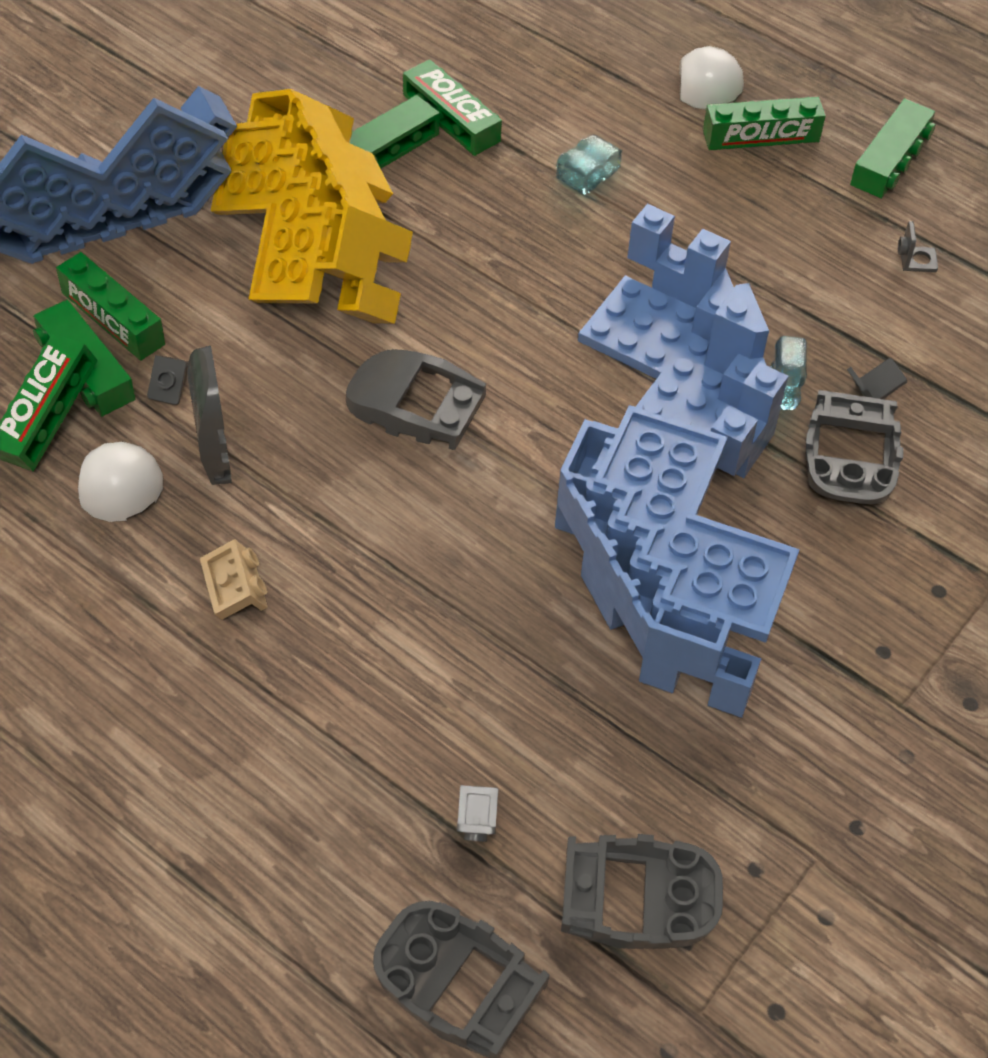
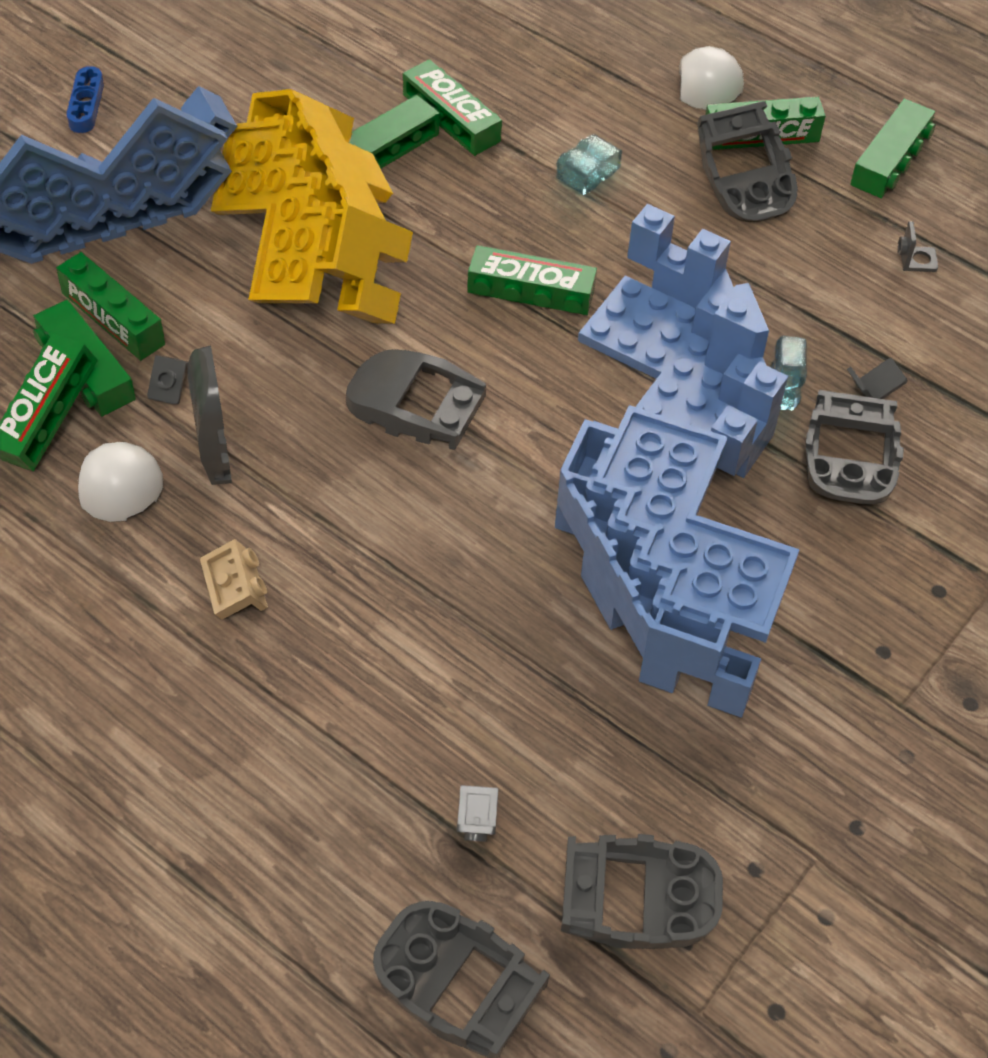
(90, 107): none -> blue beam
(531, 280): none -> green brick
(756, 192): none -> dark grey slope

